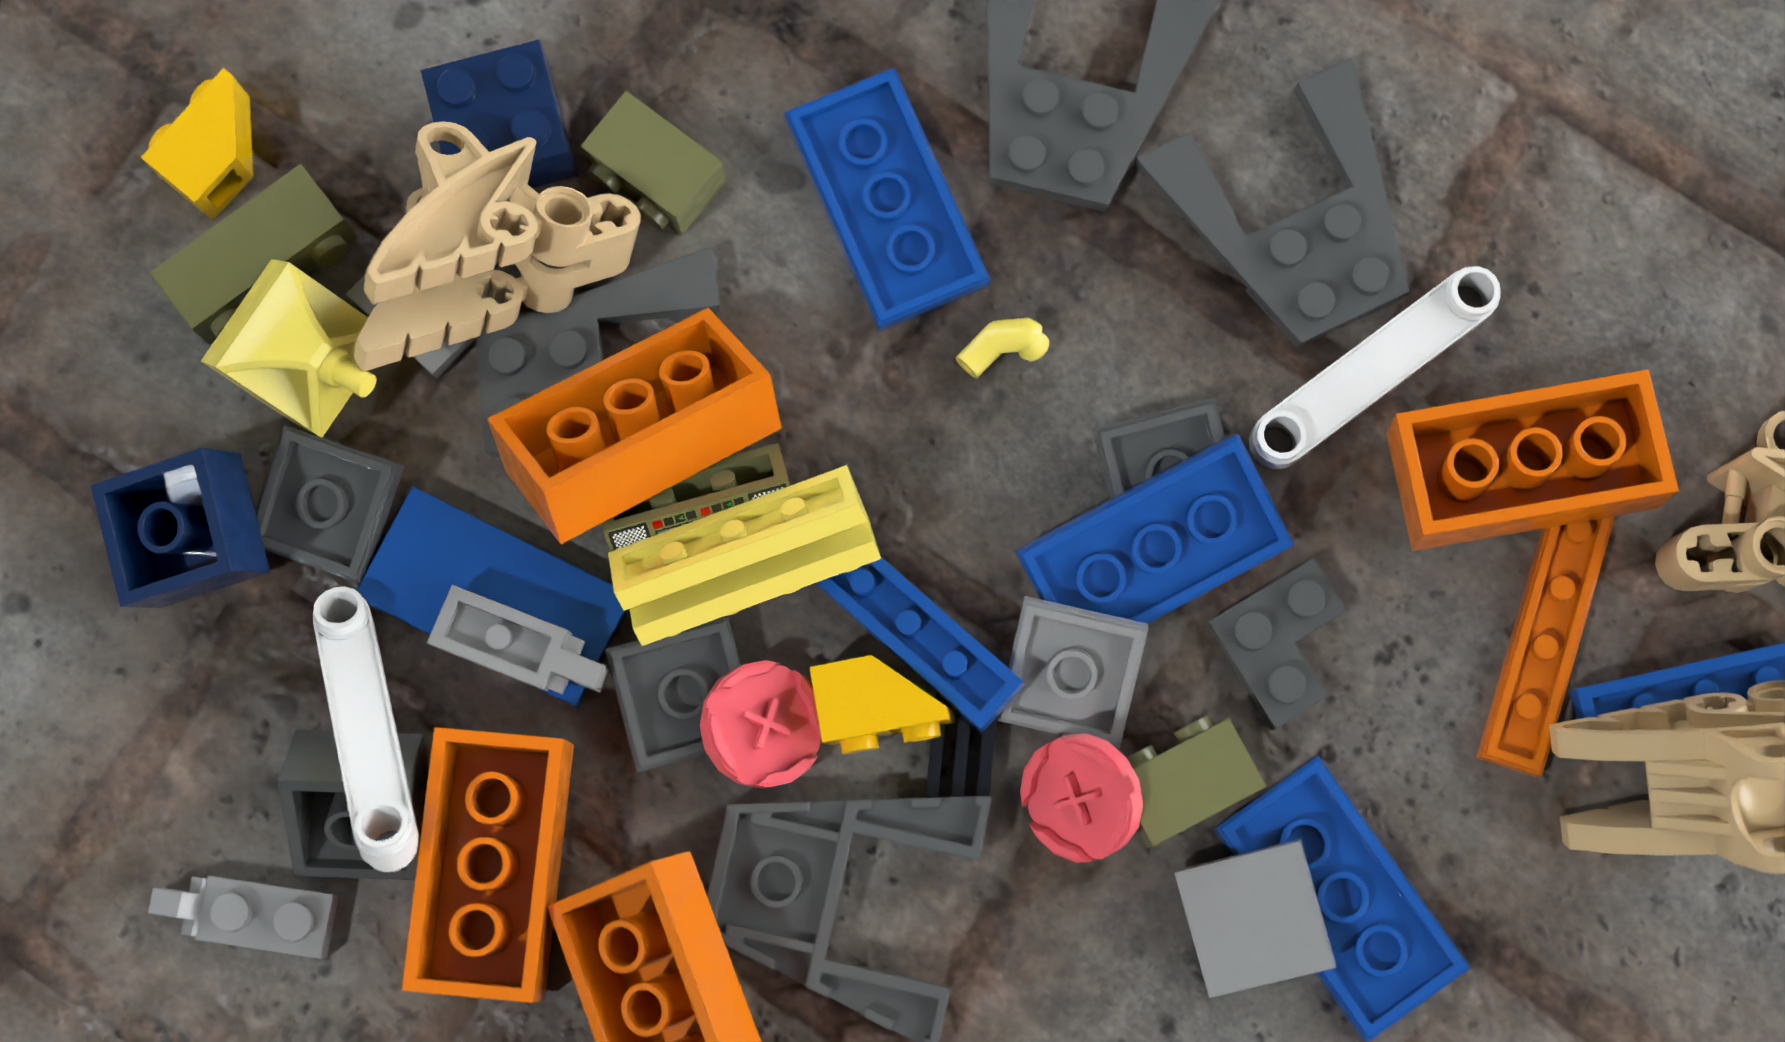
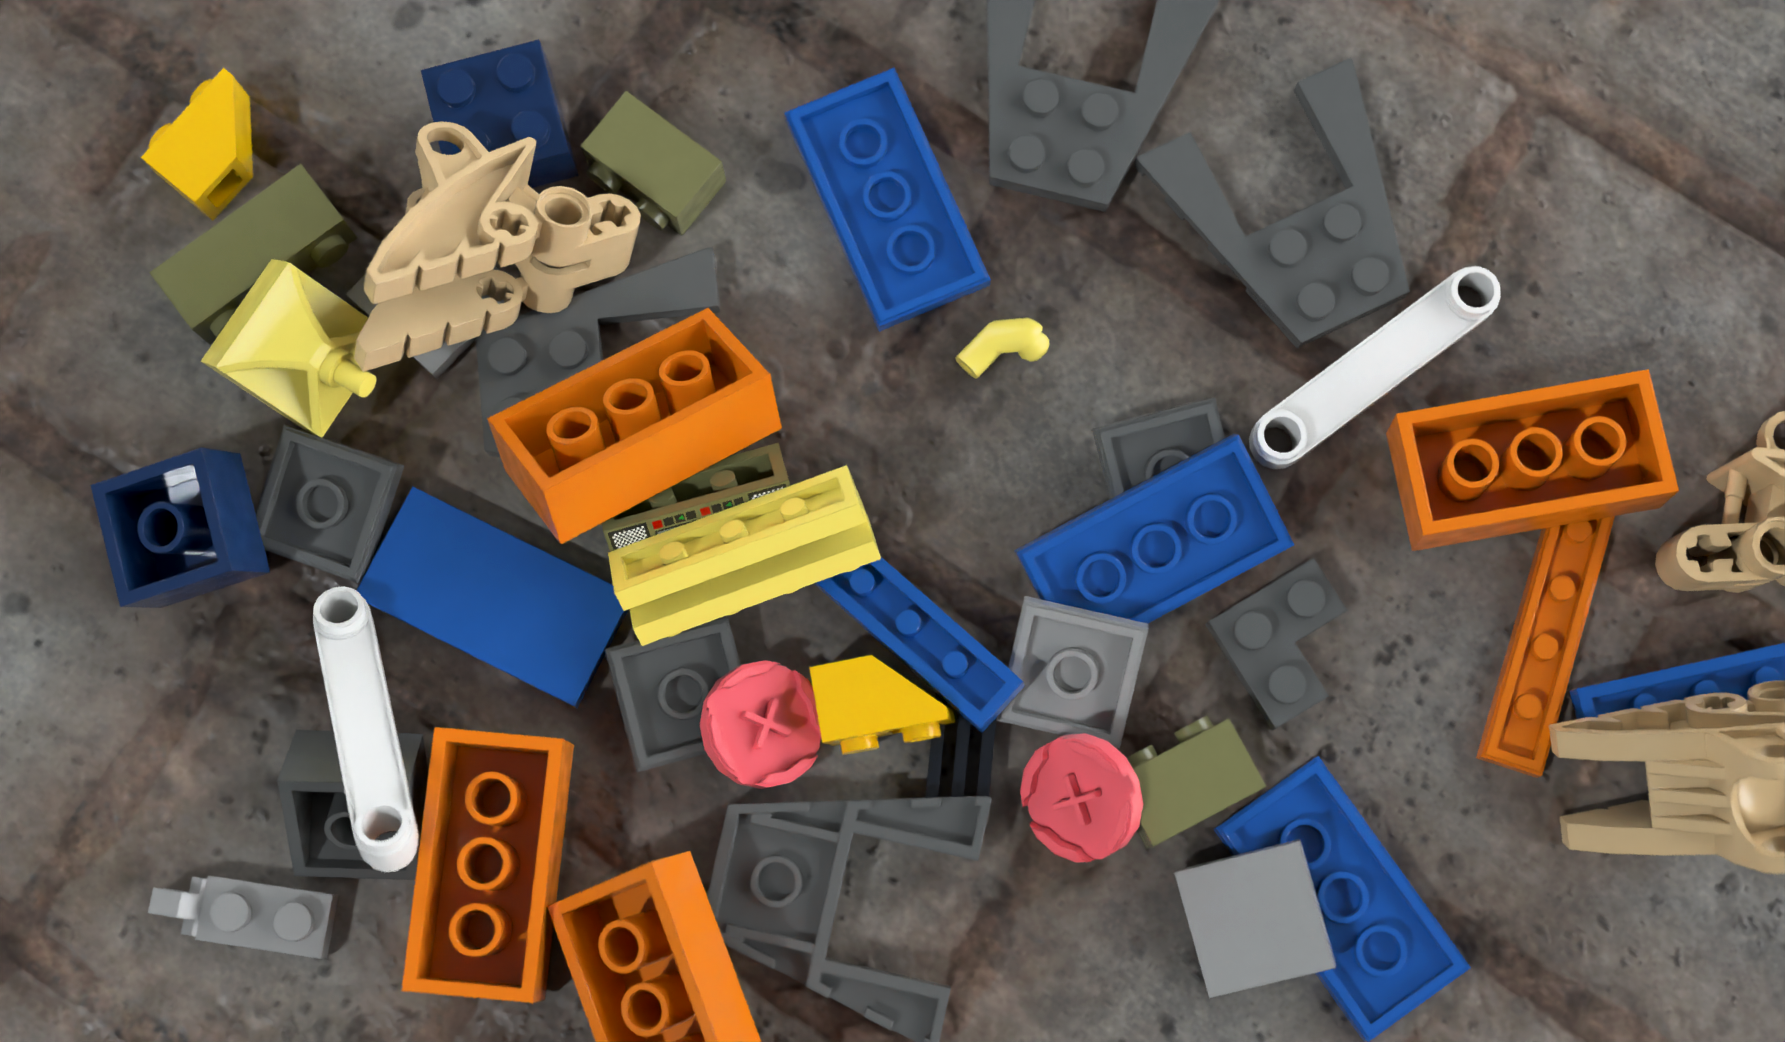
(513, 643): light grey hinge -> none

